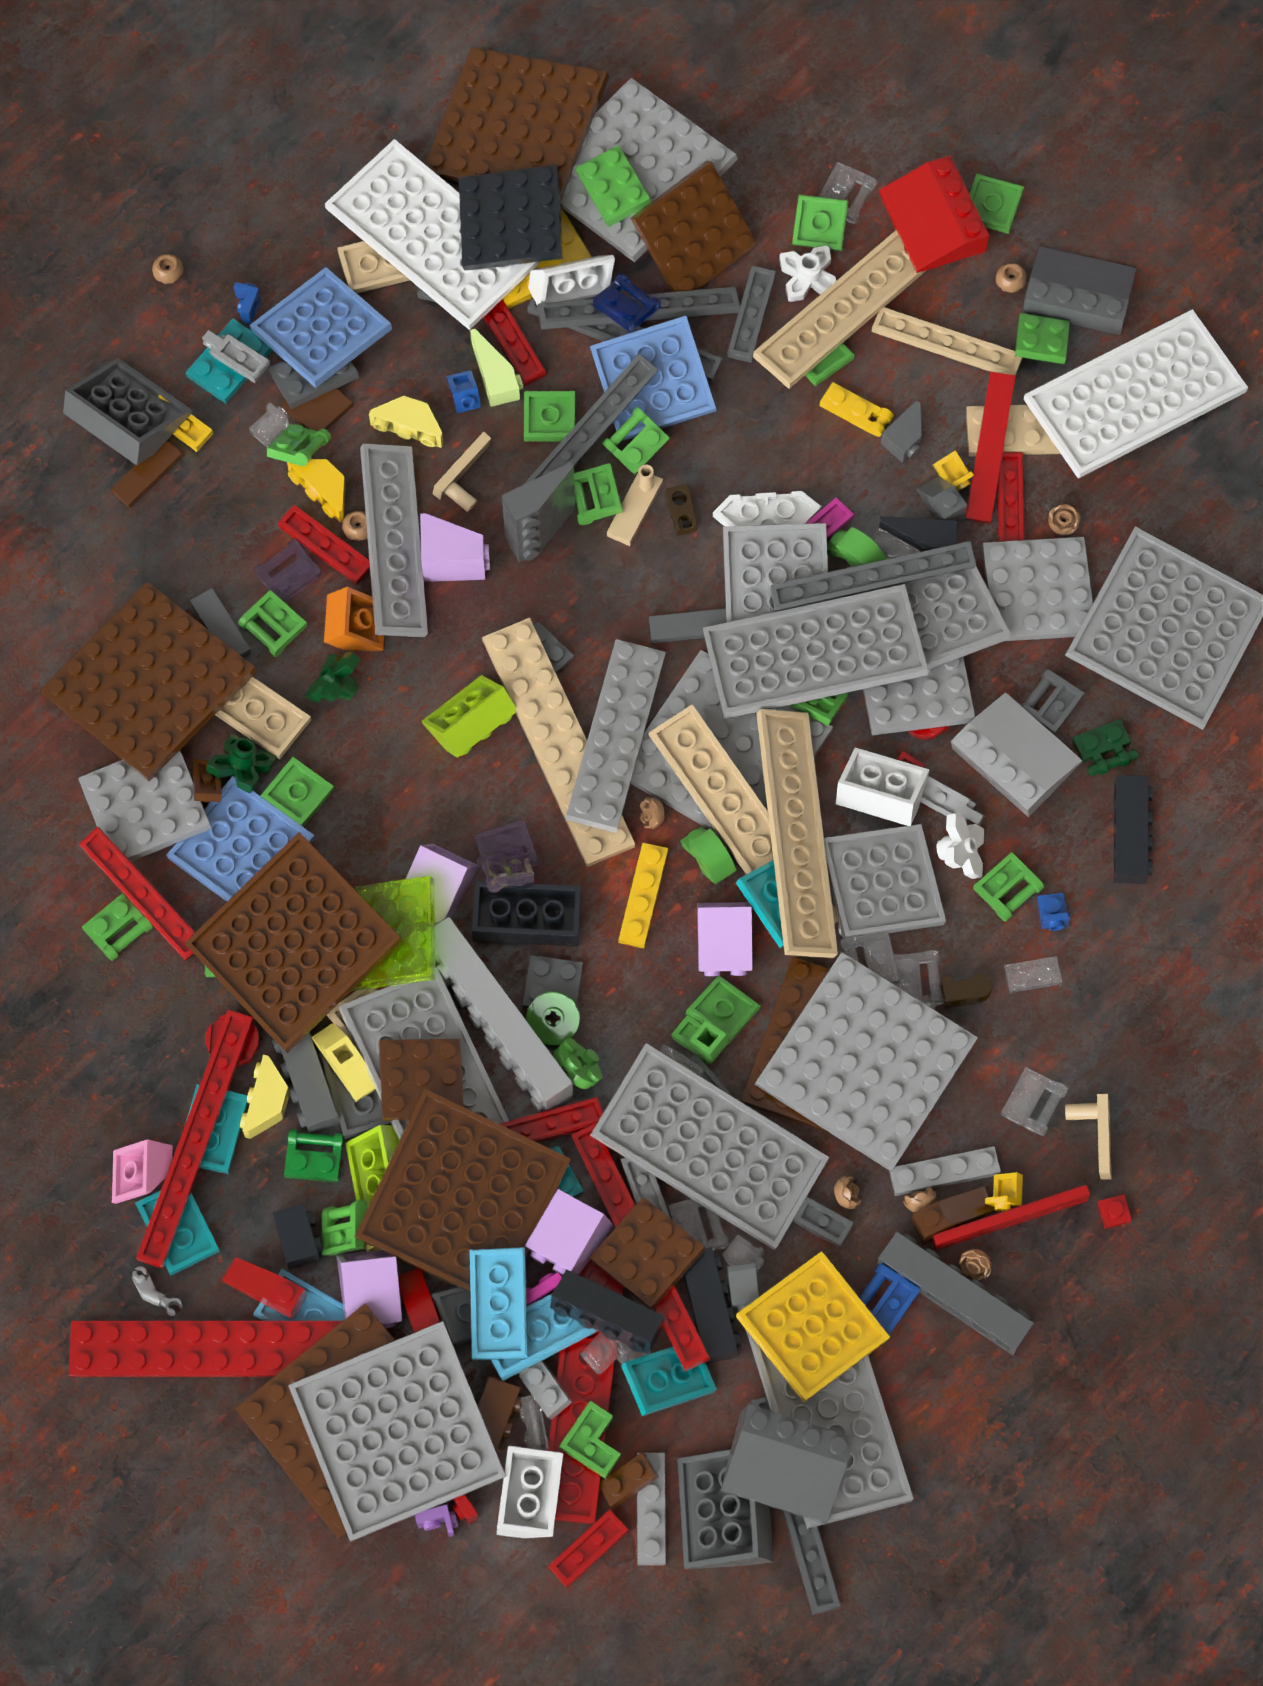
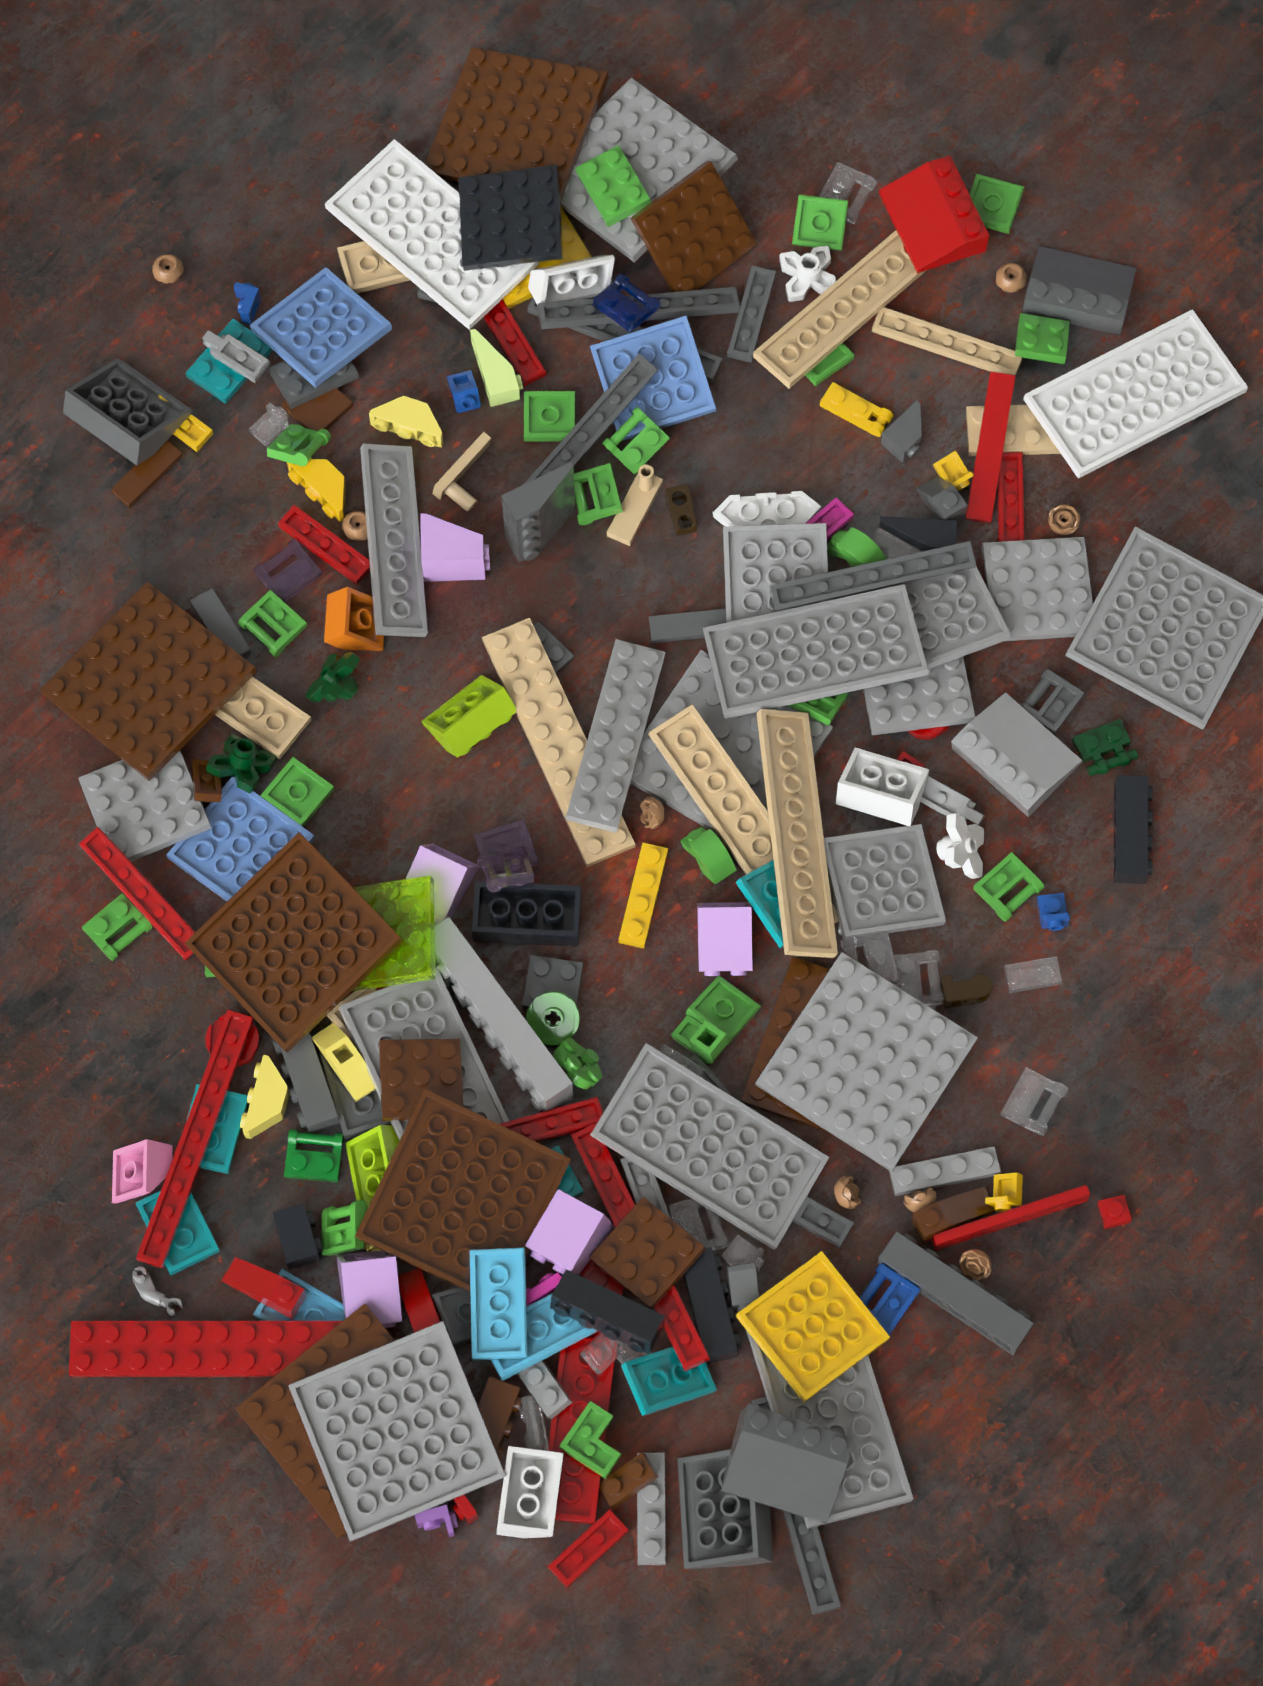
(1098, 1111): tan piece -> none

